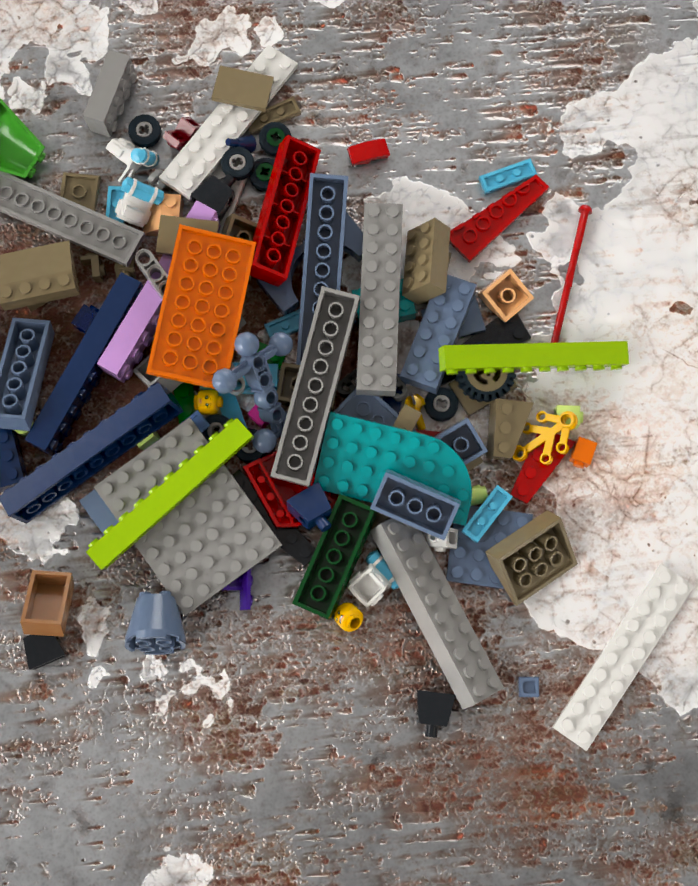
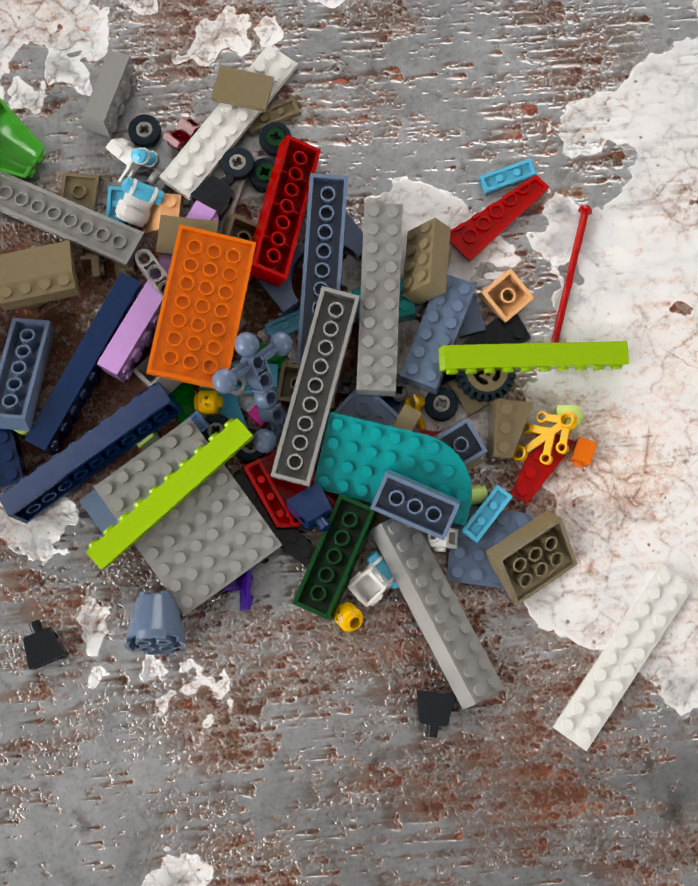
(47, 603): medium nougat piece -> none
(84, 318): clear blue brick -> none
(247, 142): dark blue cone -> none
(367, 151): red slope -> none
(528, 686): sand blue tile -> none

